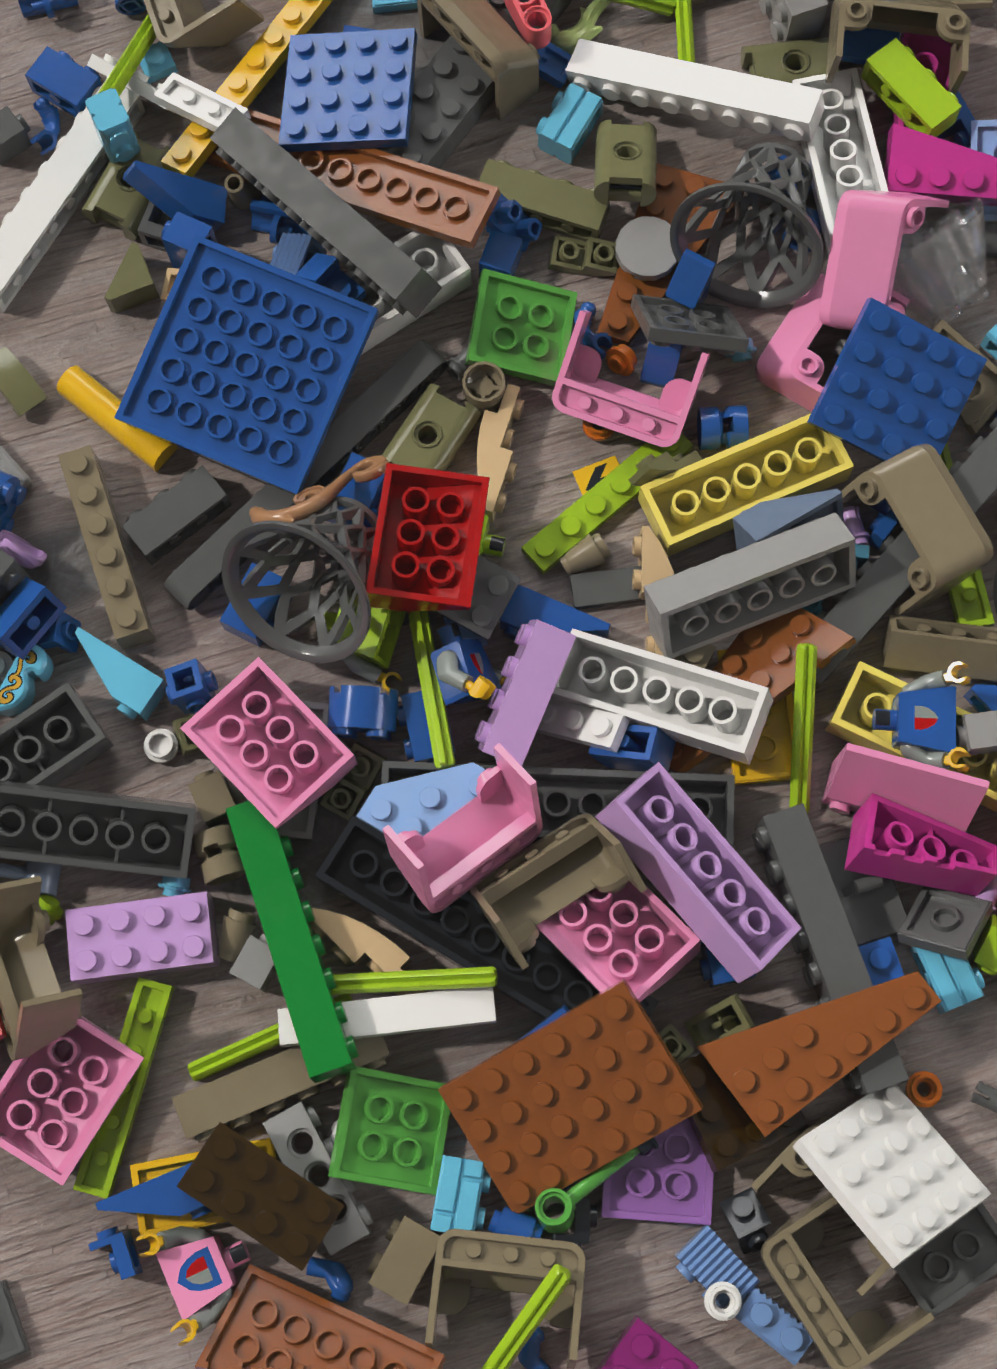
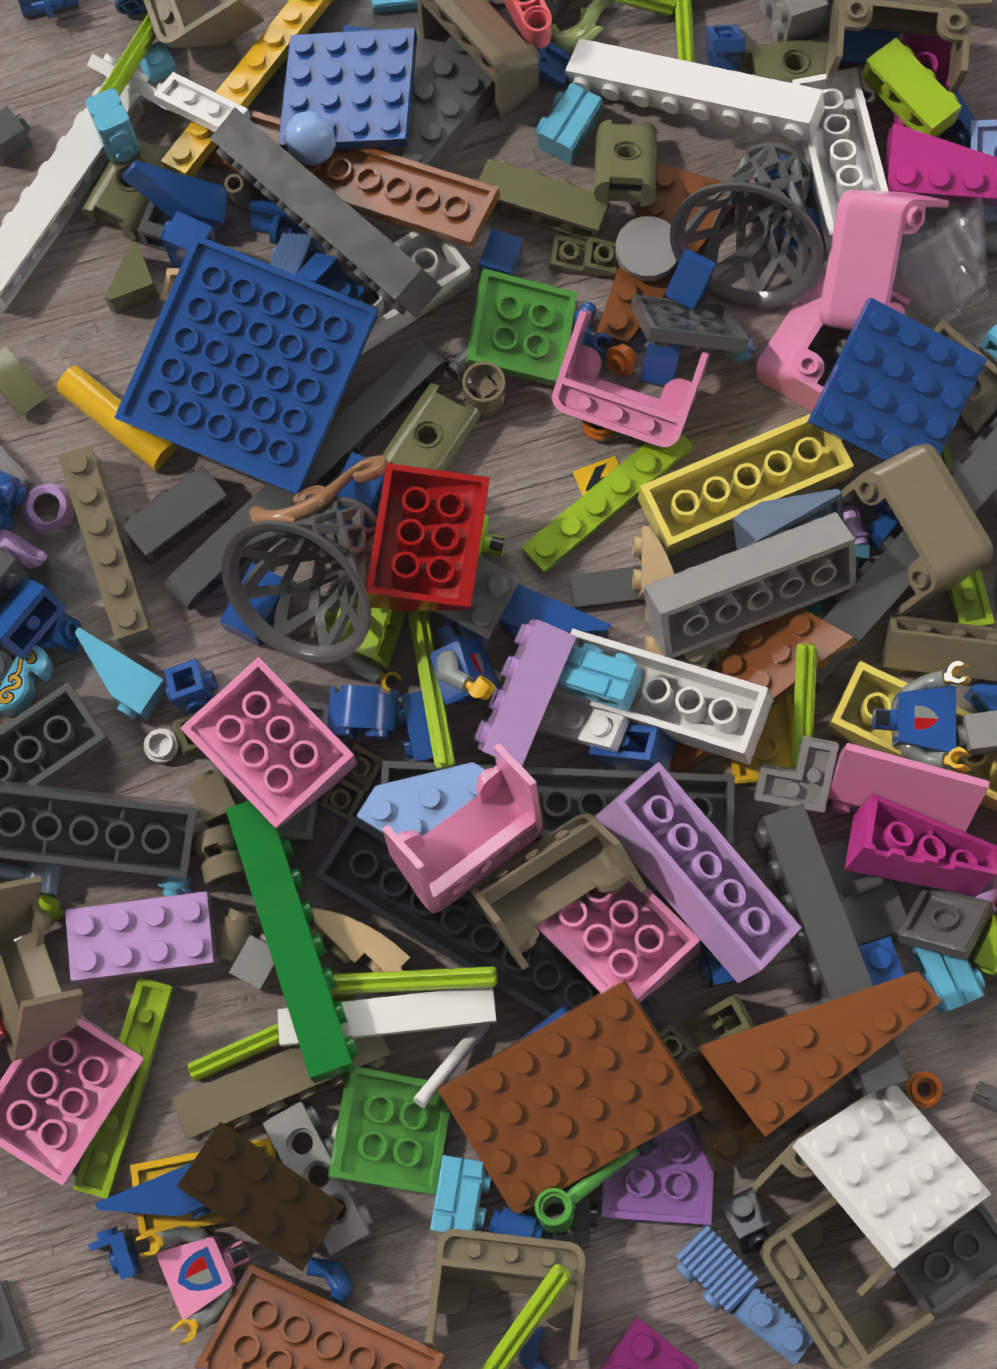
(51, 119): blue piece -> none
(62, 80): blue brick -> none
(65, 514): none -> lavender piece
(309, 138): none -> light blue hair
(404, 1260): dark tan brick -> none
(450, 1064): none -> white bar
(493, 443): tan slope -> none
(510, 219): blue hips -> none
(586, 554): dark tan cone -> none
(600, 676): none -> medium azure brick
(654, 468): olive slope -> none
(710, 427): blue wheel -> none
(724, 46): none -> blue slope
(731, 1309): white plate -> none
(806, 783): none -> light grey plate

